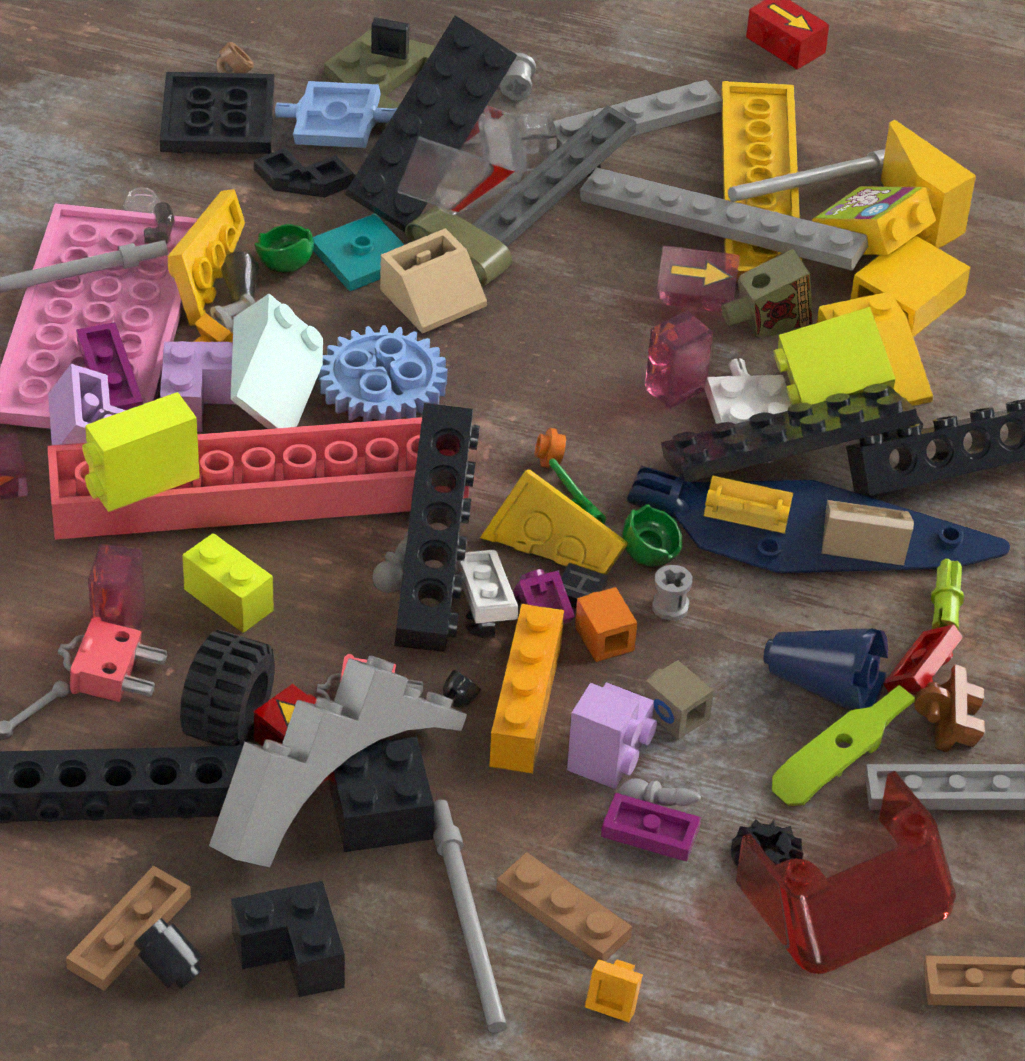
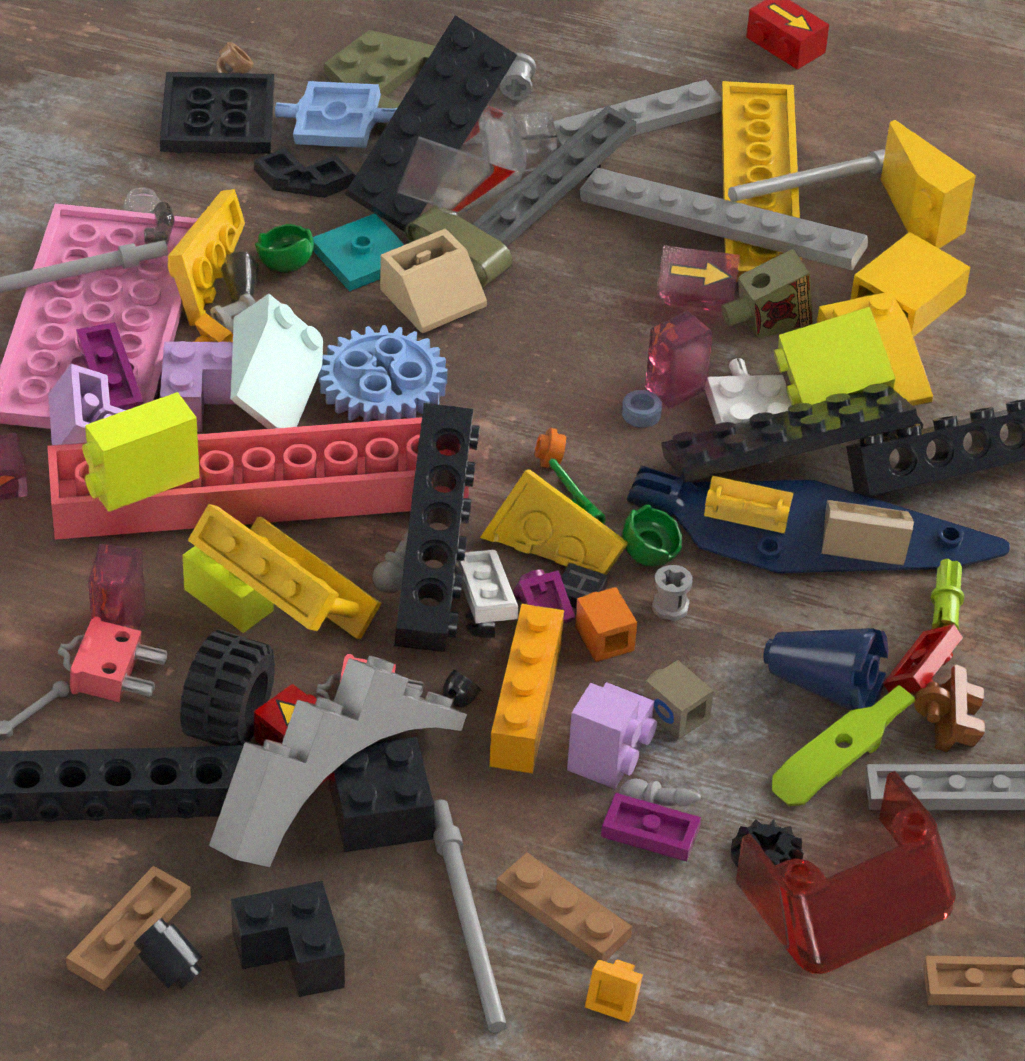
(284, 572): none -> yellow fence
(390, 38): black tile -> none
(641, 408): none -> sand blue tile
(883, 214): yellow brick -> none

